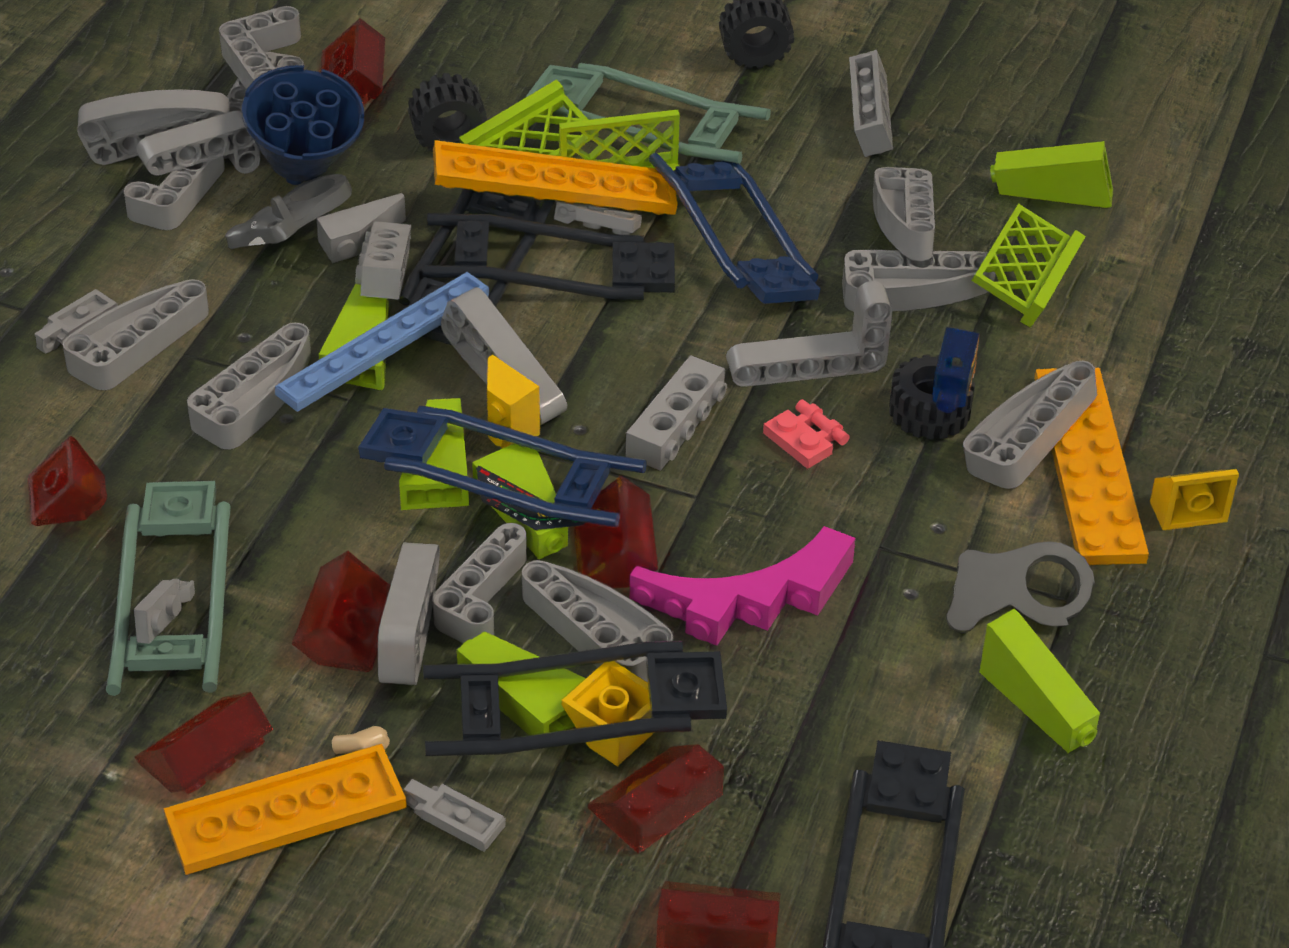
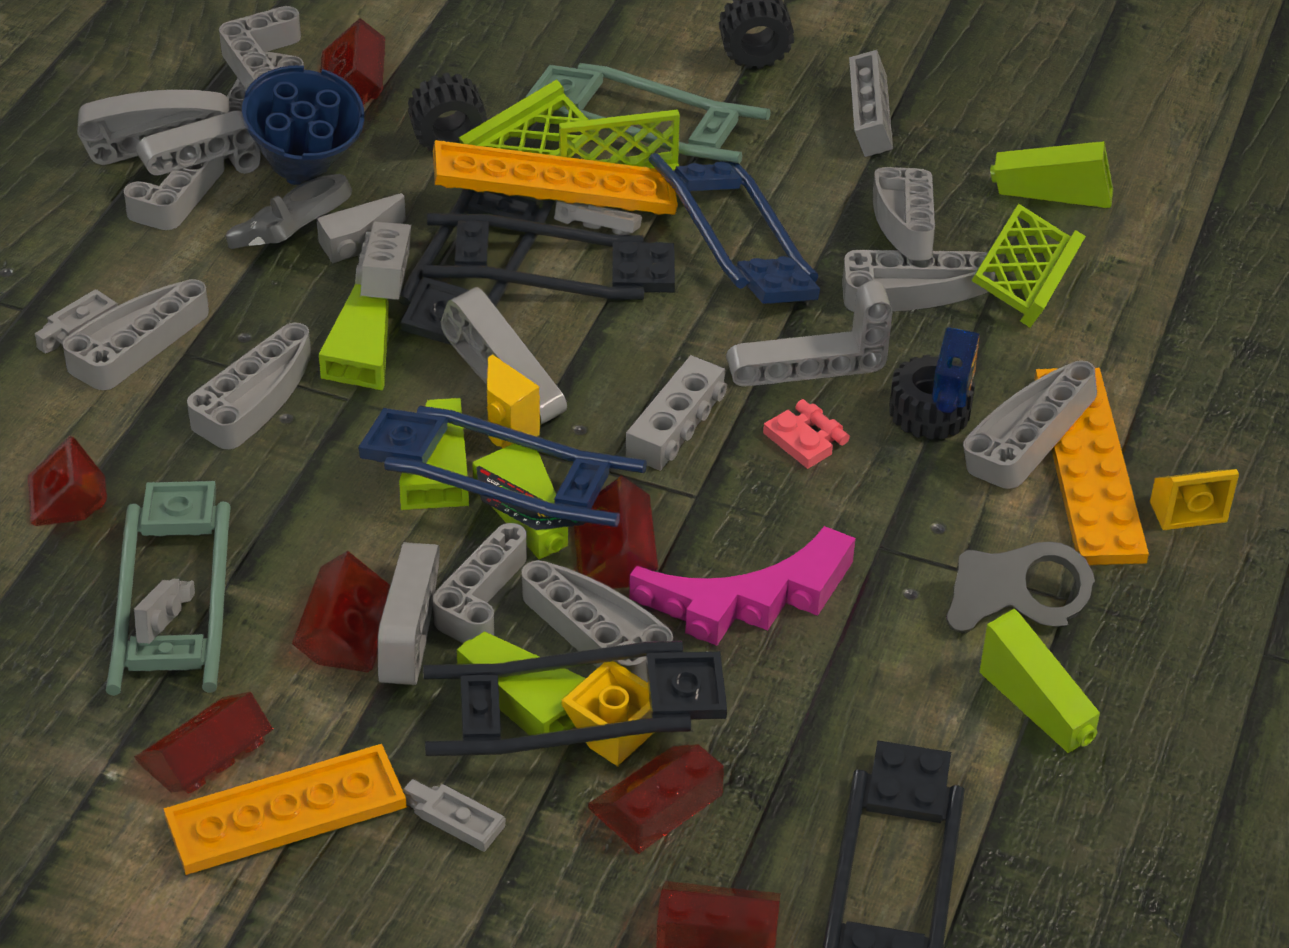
(363, 739): tan arm -> none
(372, 345): medium blue tile -> none

